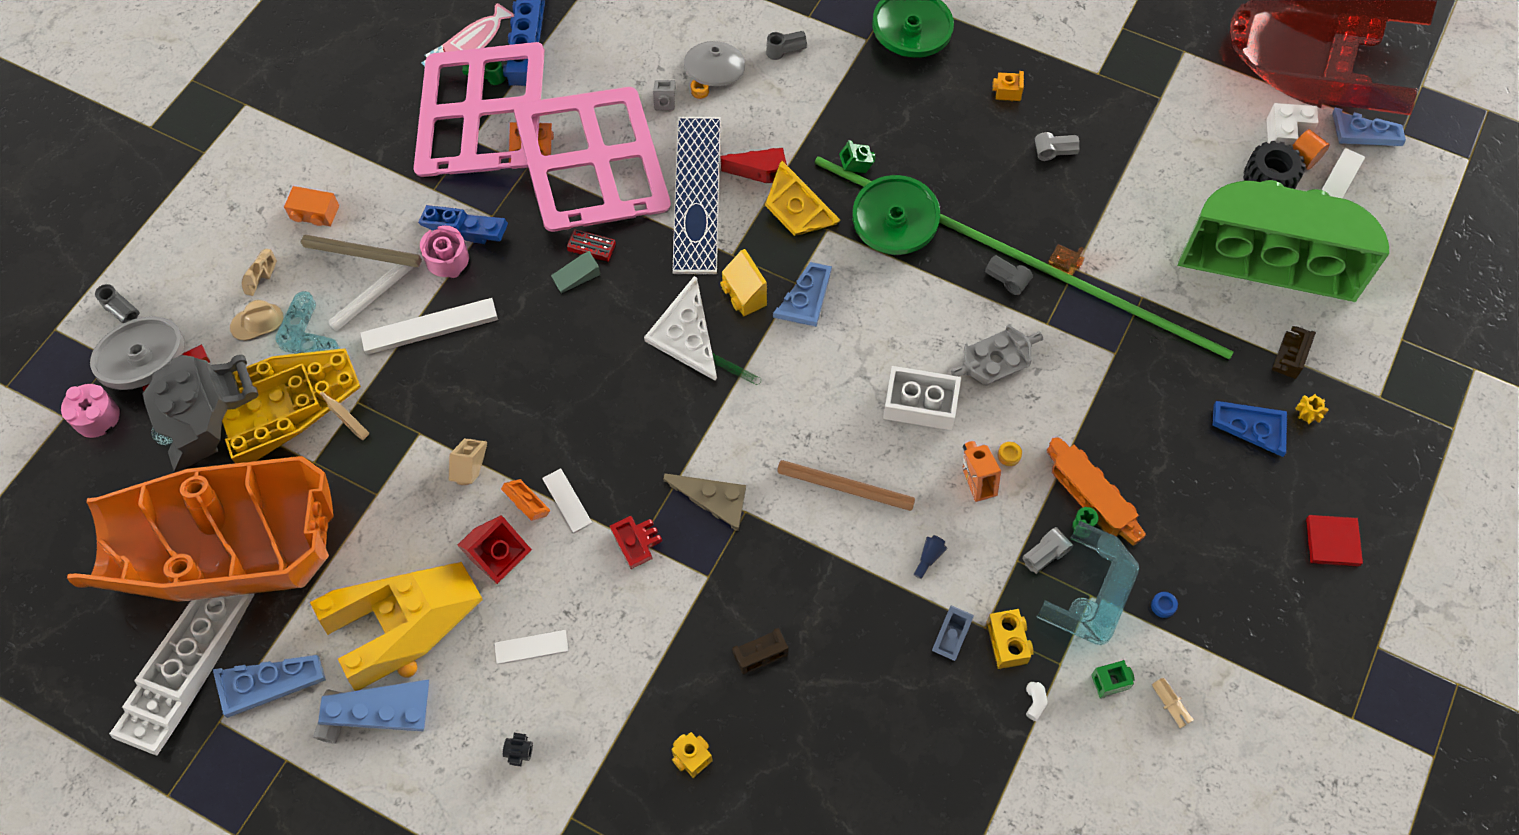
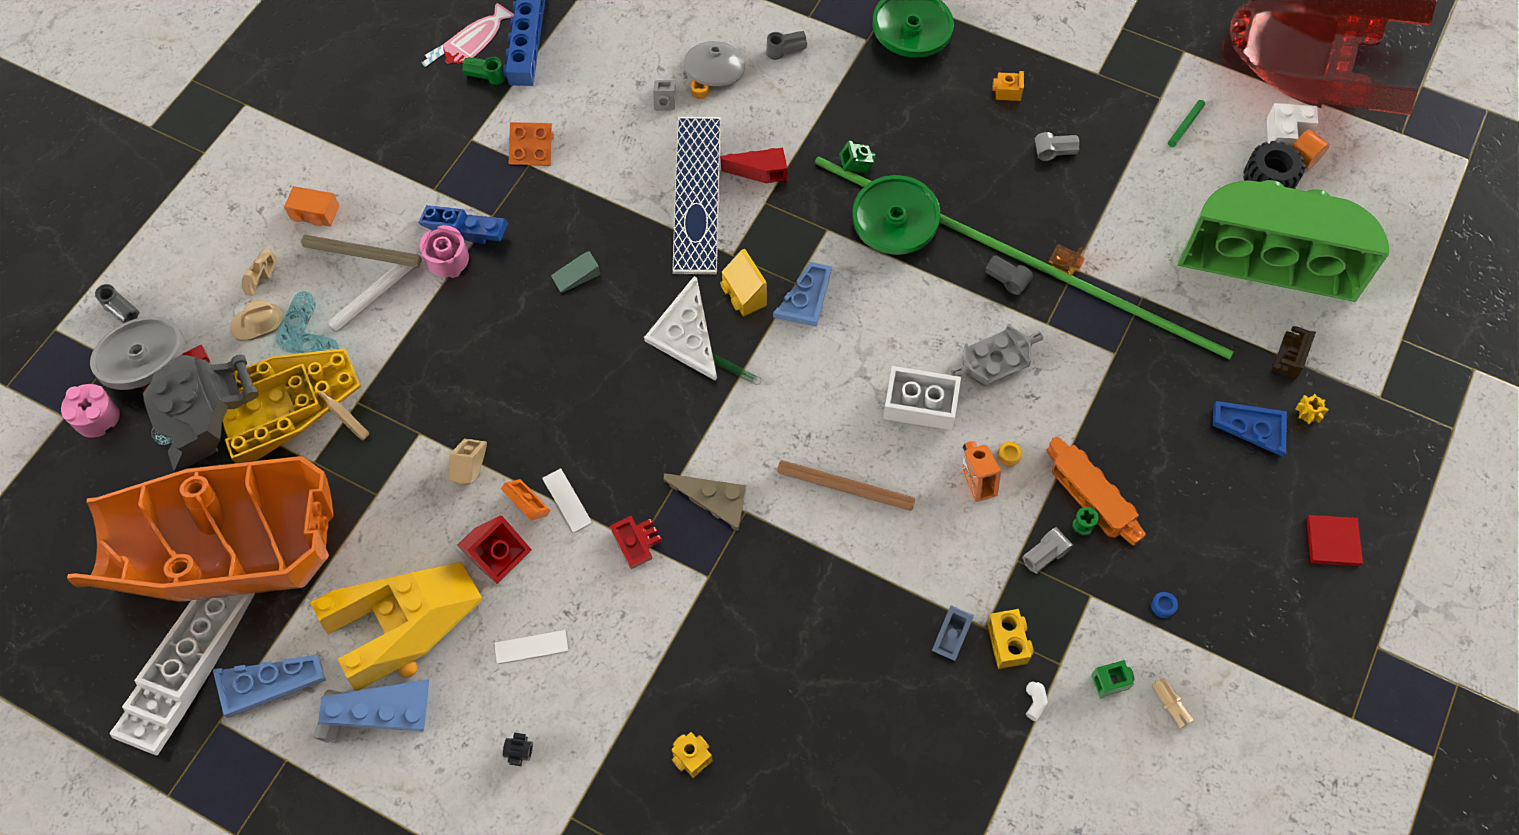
(428, 326): white tile -> none
(473, 108): bright pink window -> none
(596, 155): bright pink window -> none
(599, 246): tile -> none
(760, 651): dark brown hinge -> none
(797, 204): yellow wing -> none
(932, 550): dark blue cone -> none
(1097, 619): clear light blue windscreen -> none
(1186, 123): none -> green bar
(1343, 173): white slope -> none
(1358, 130): medium blue wing -> none

